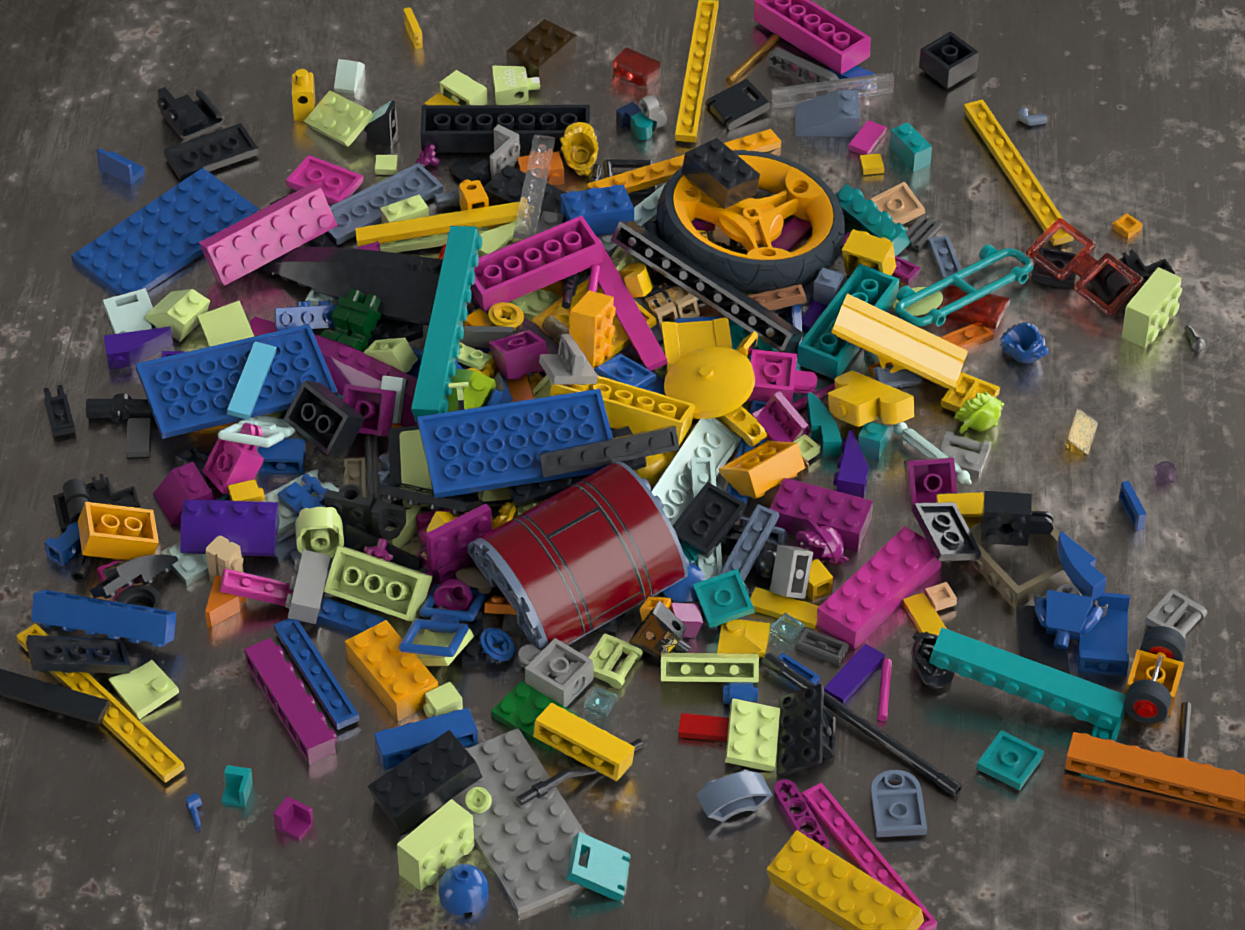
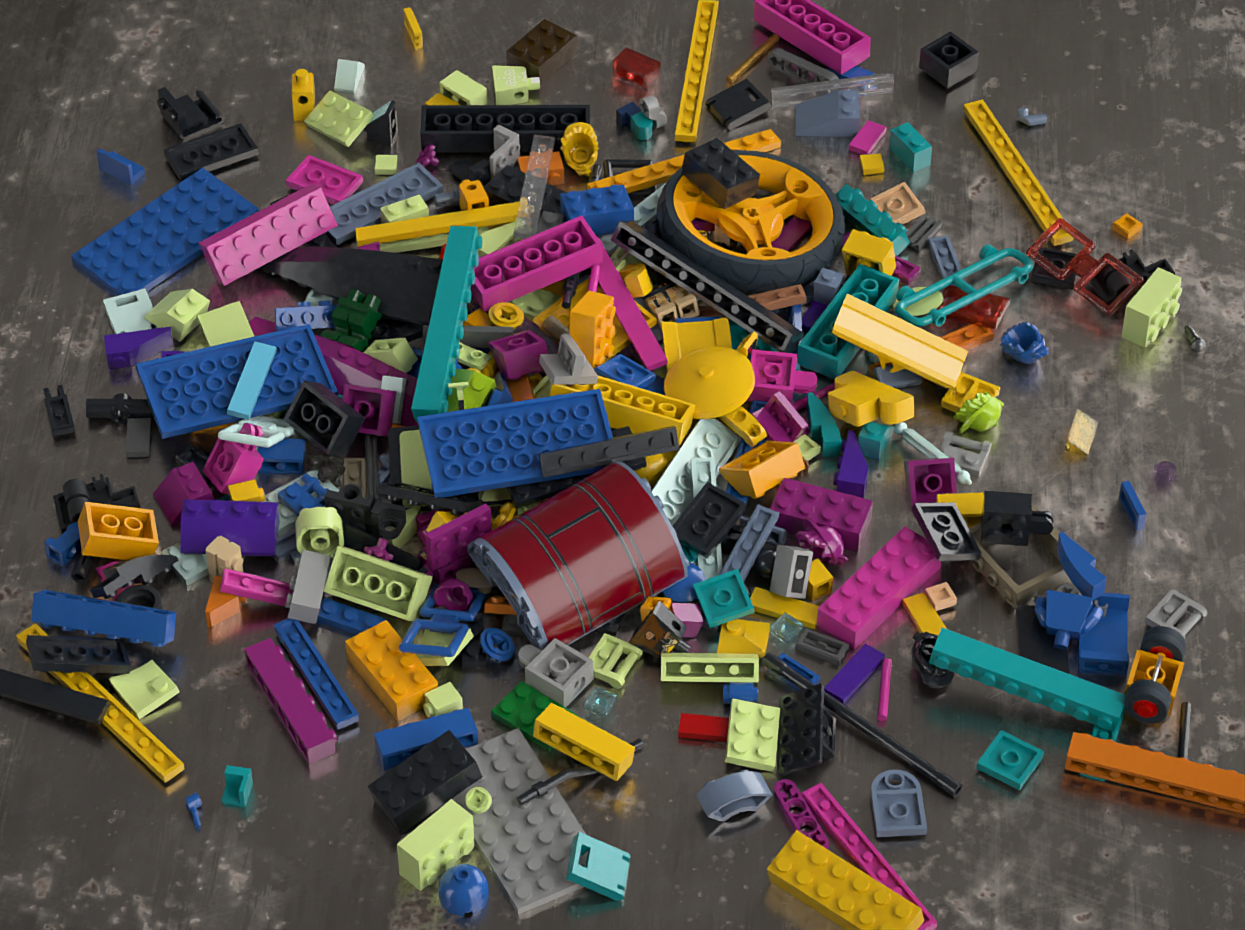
(293, 818): magenta panel -> none

